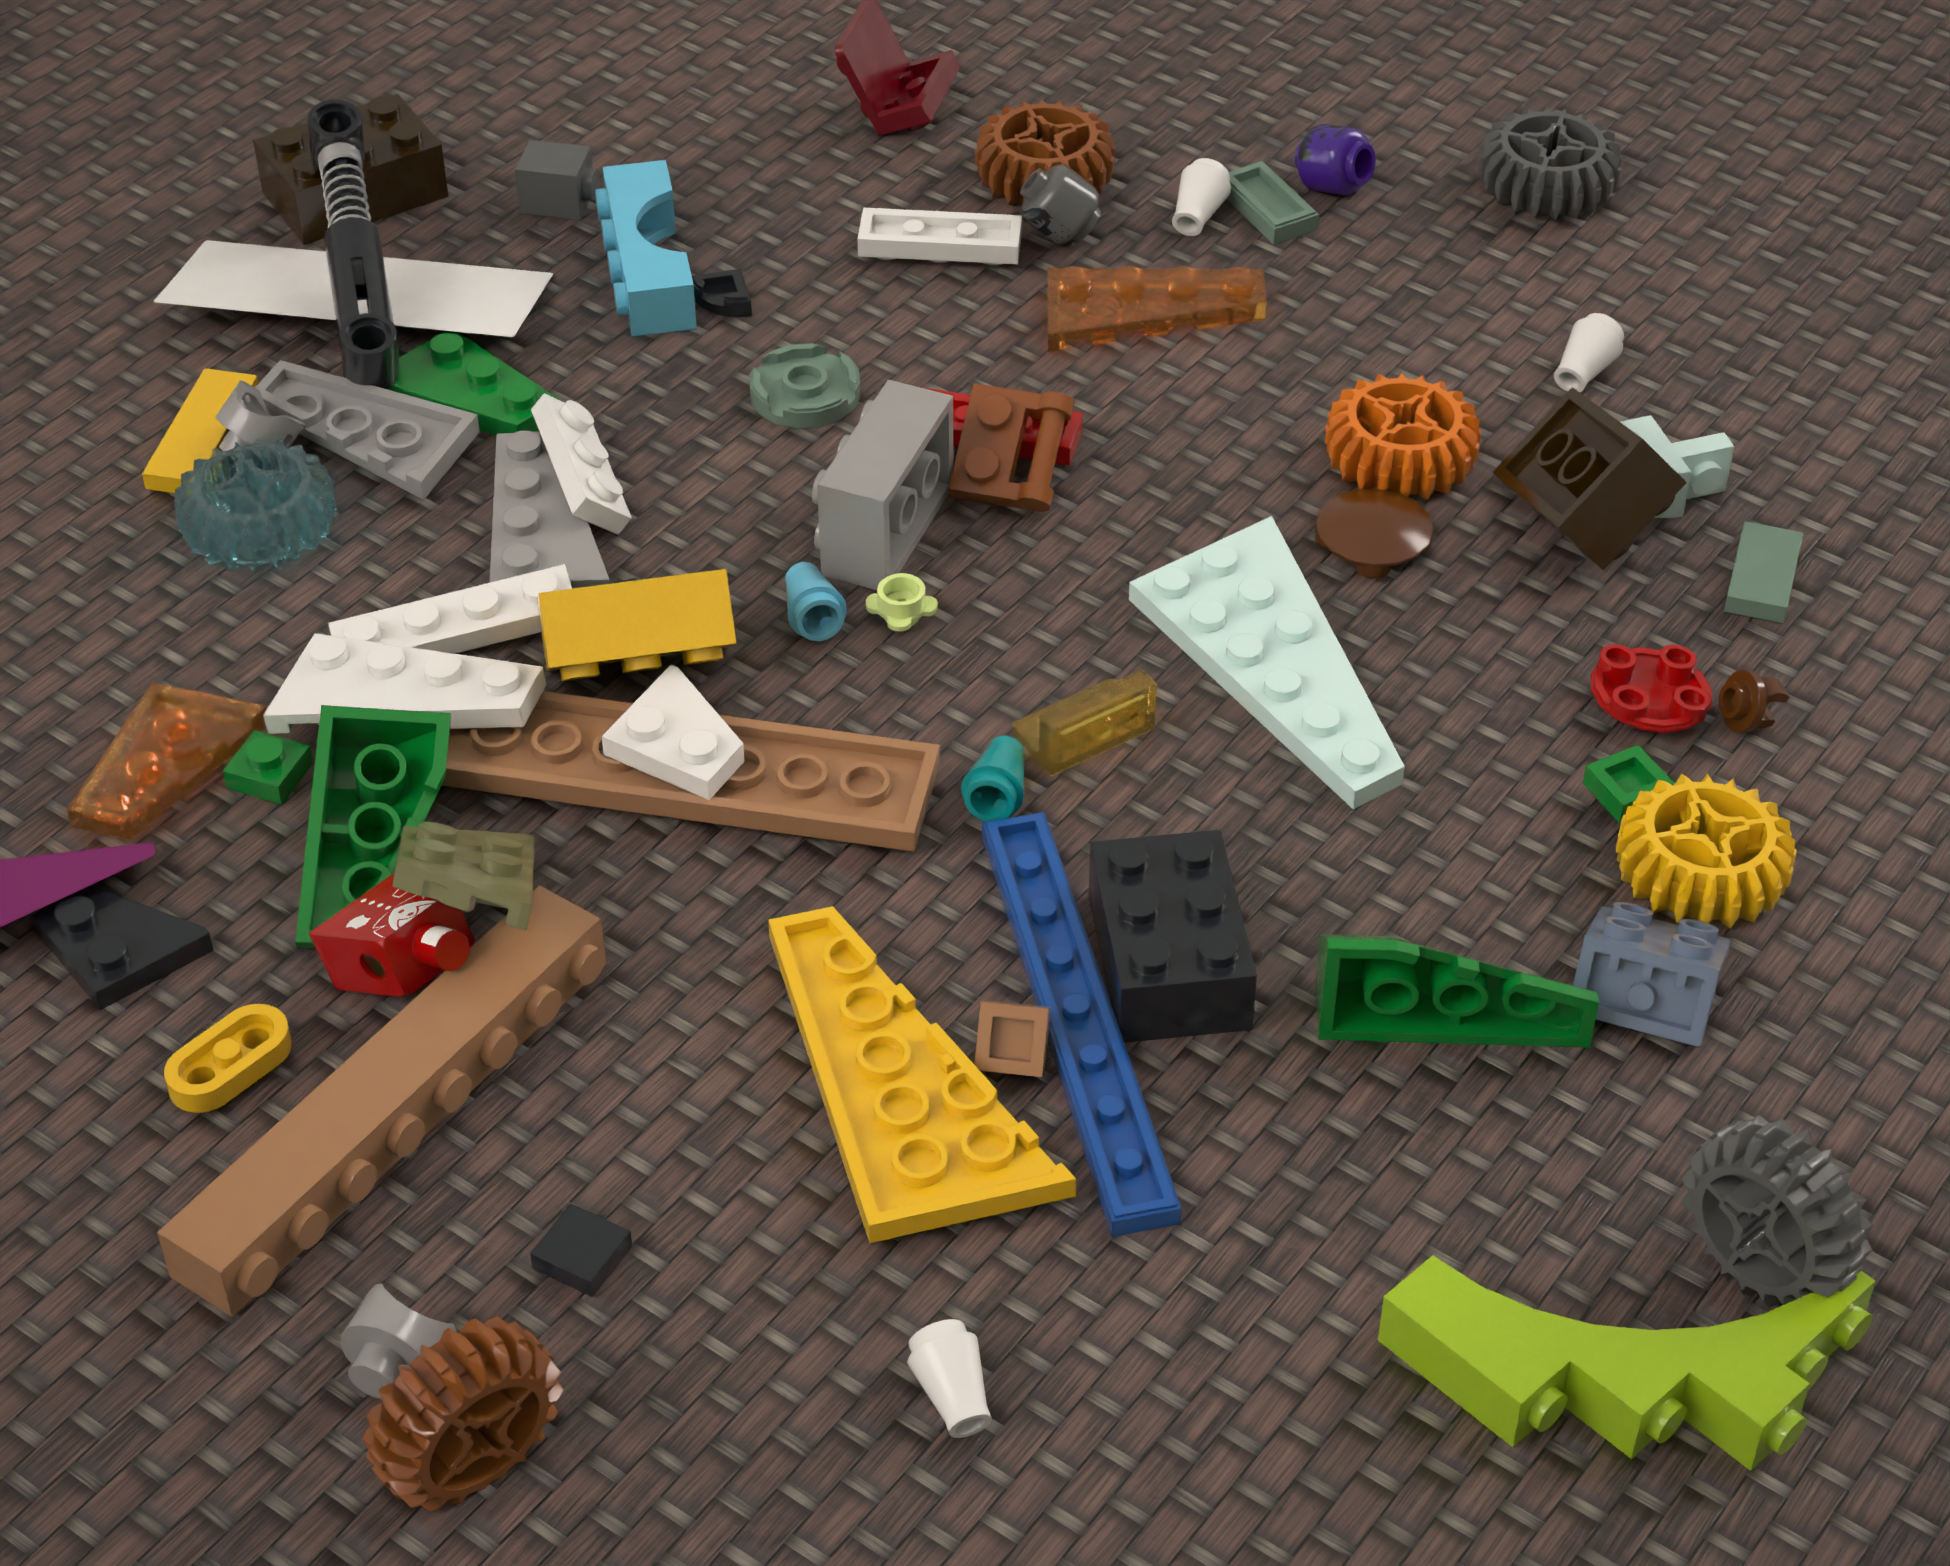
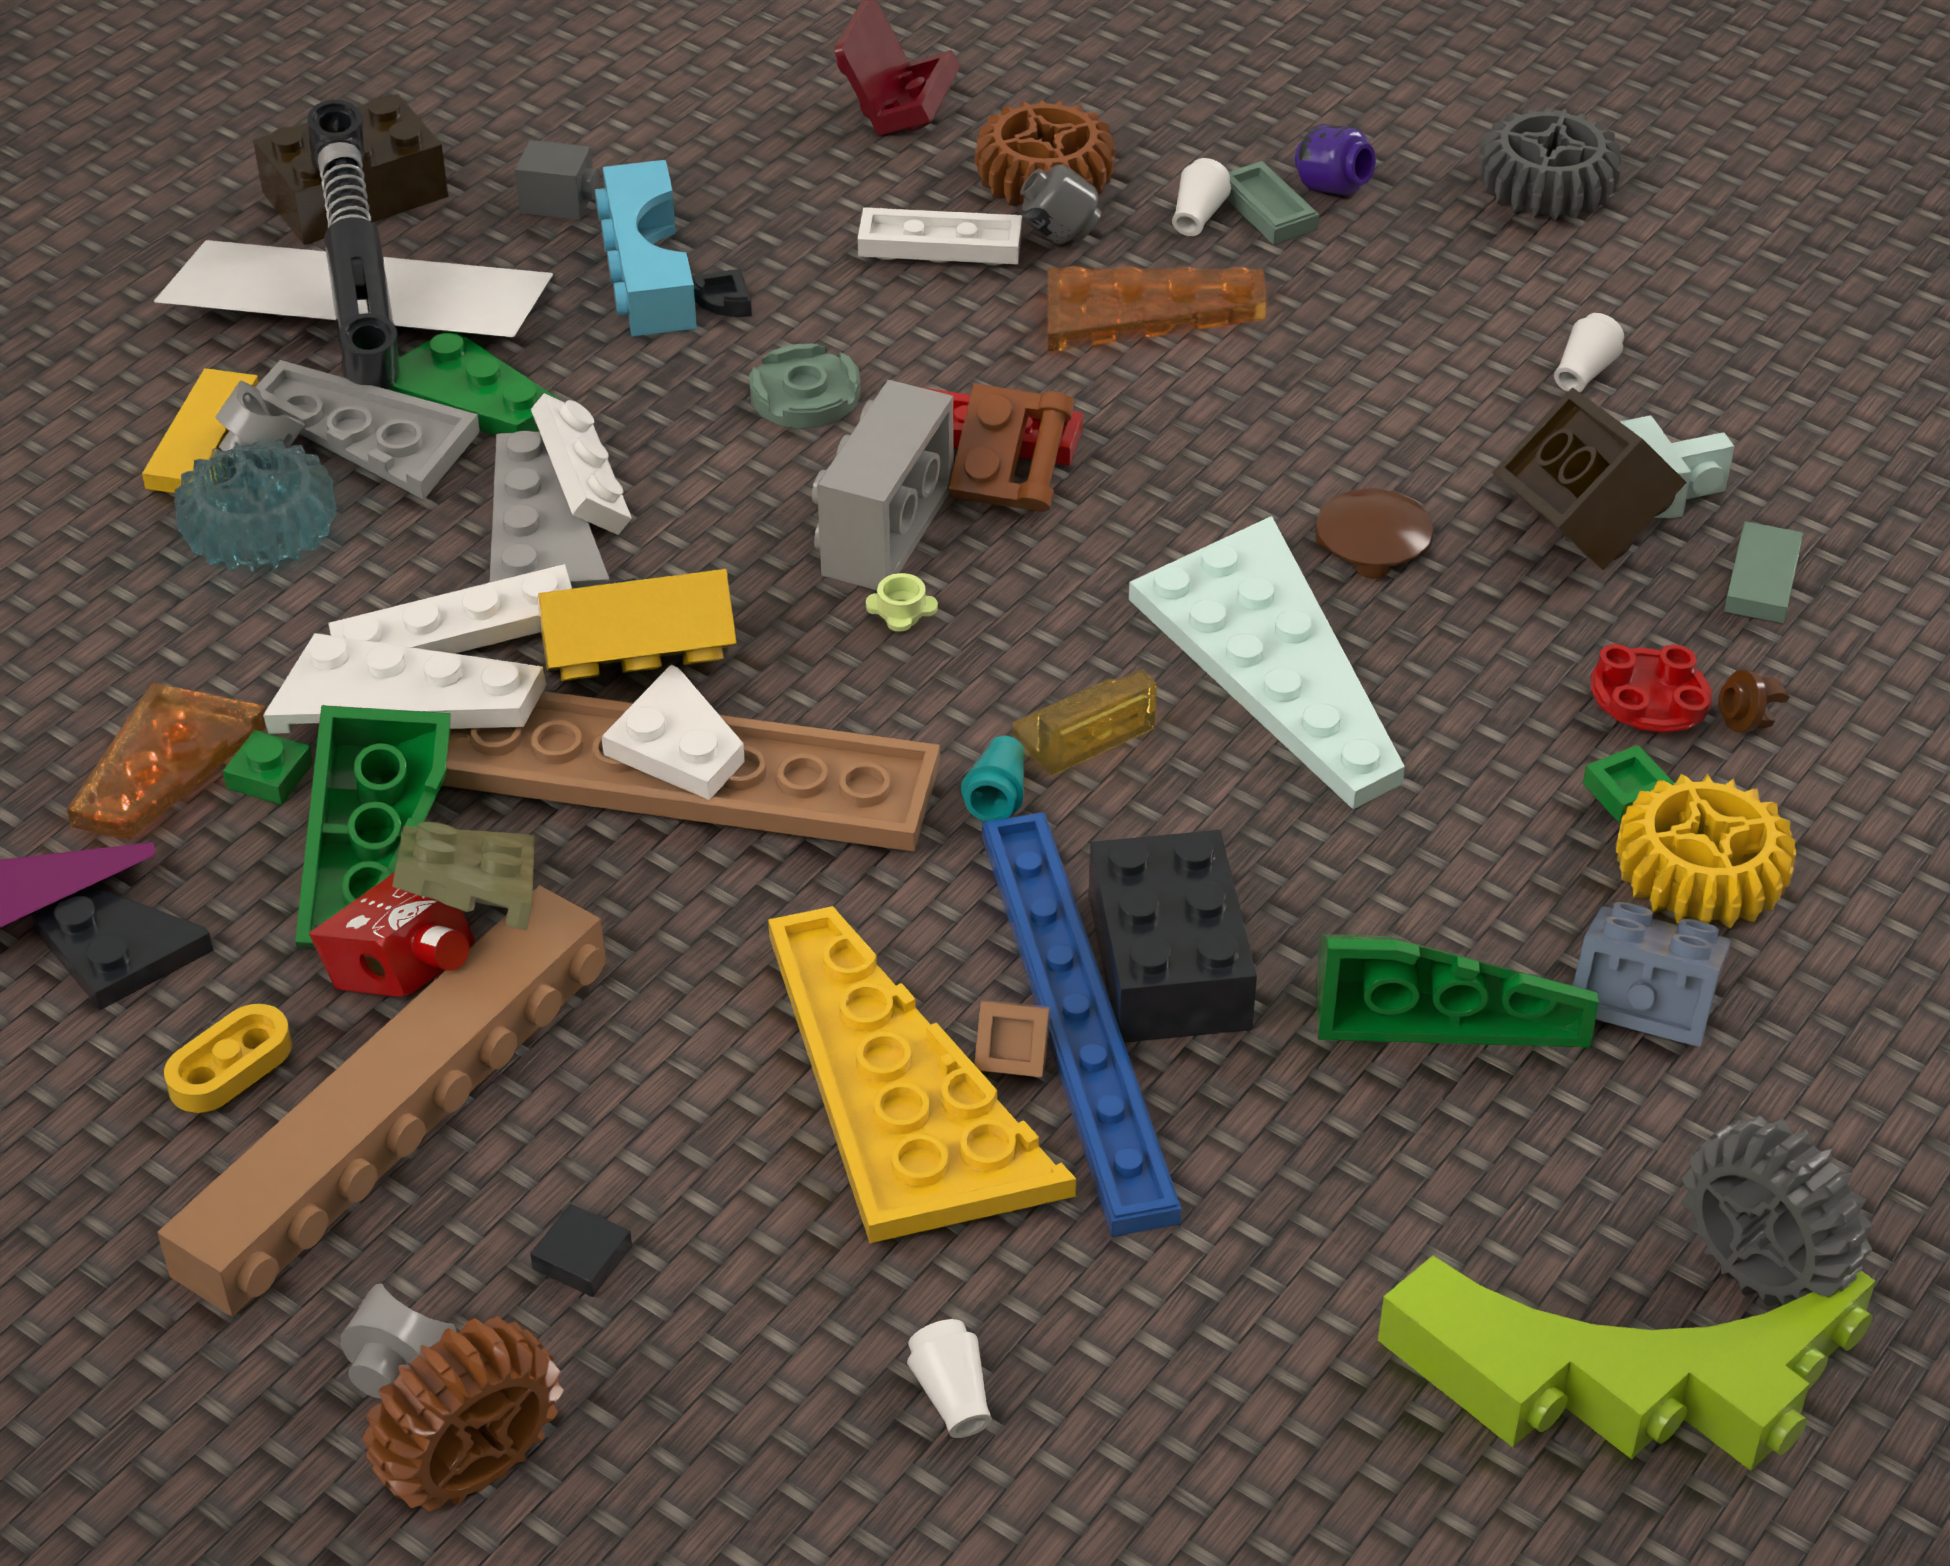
(813, 603): medium azure cone -> none
(1403, 436): orange gear -> none

